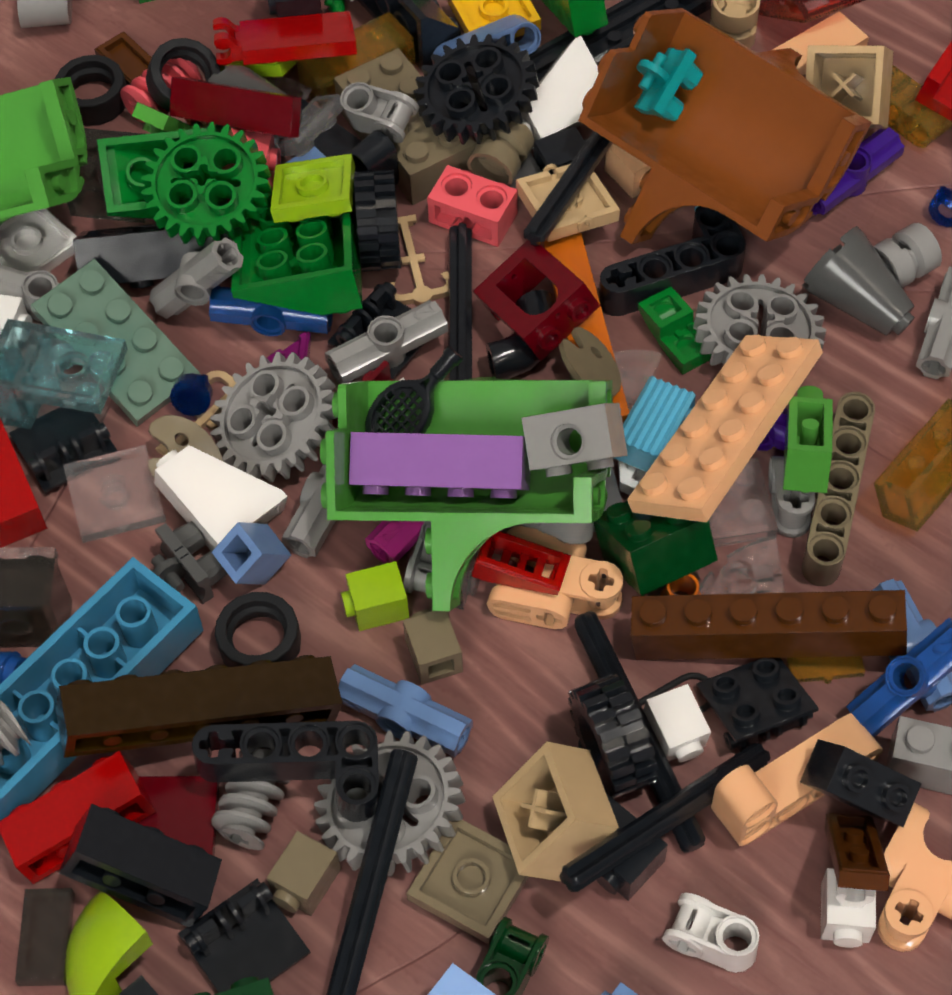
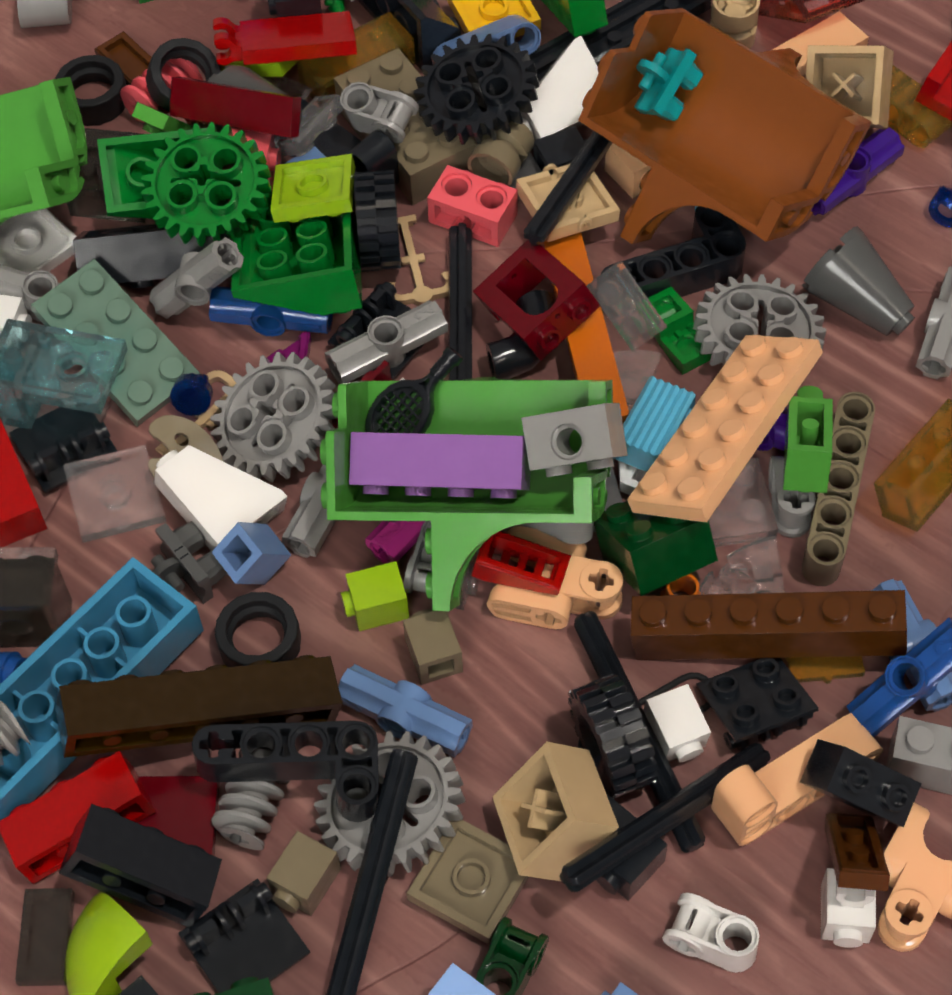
(584, 364): dark tan piece -> none
(626, 306): none -> clear plate
(910, 253): light grey wheel -> none

